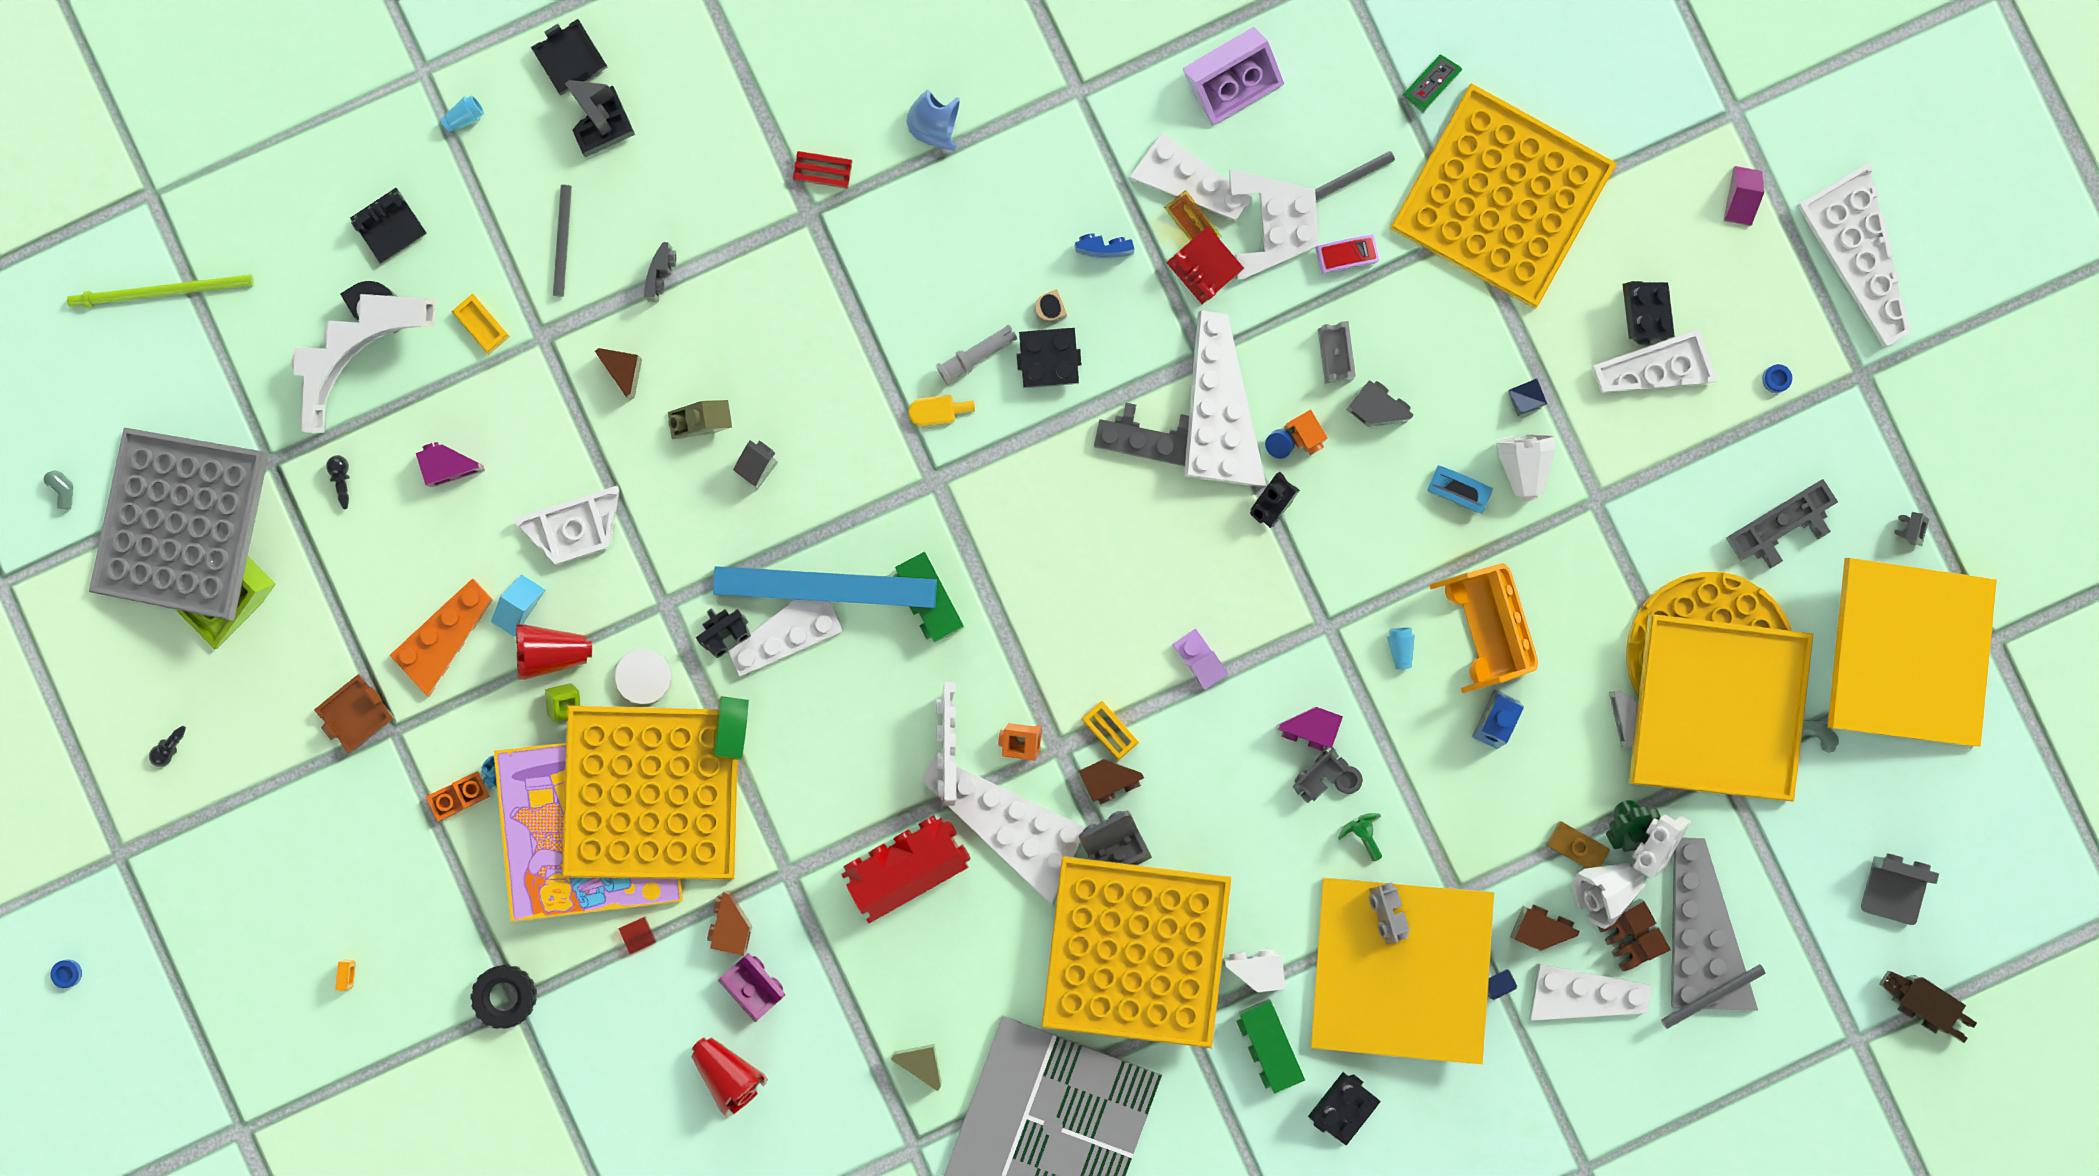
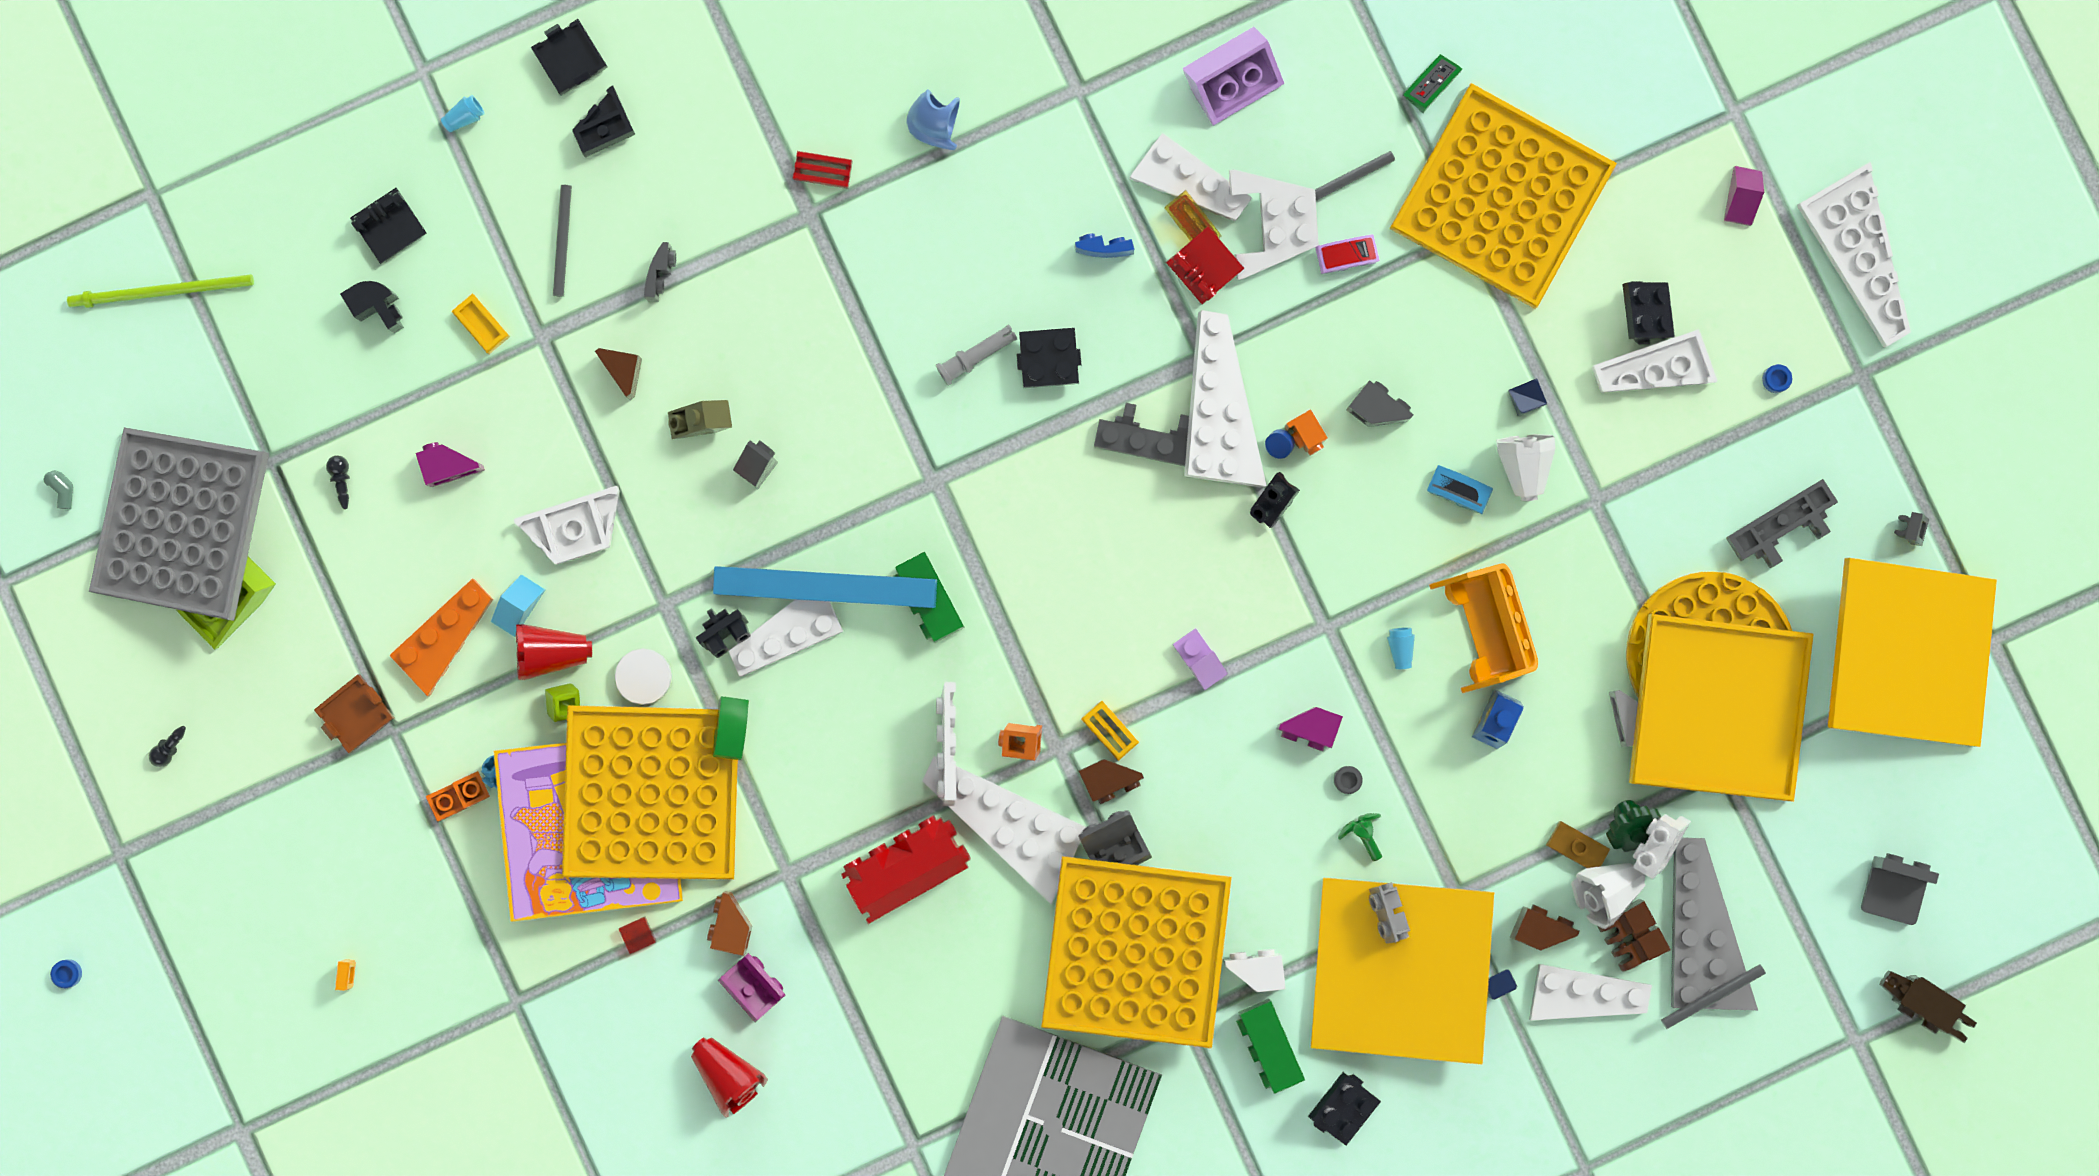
(343, 340): white arch -> none
(481, 996): black tyre -> none
(590, 98): dark grey slope -> none
(921, 1063): olive slope -> none
(937, 410): yellow piece -> none
(1050, 307): tile -> none
(1325, 766): dark grey hinge -> none
(1336, 352): light grey hinge -> none
(1827, 736): sand green arm -> none

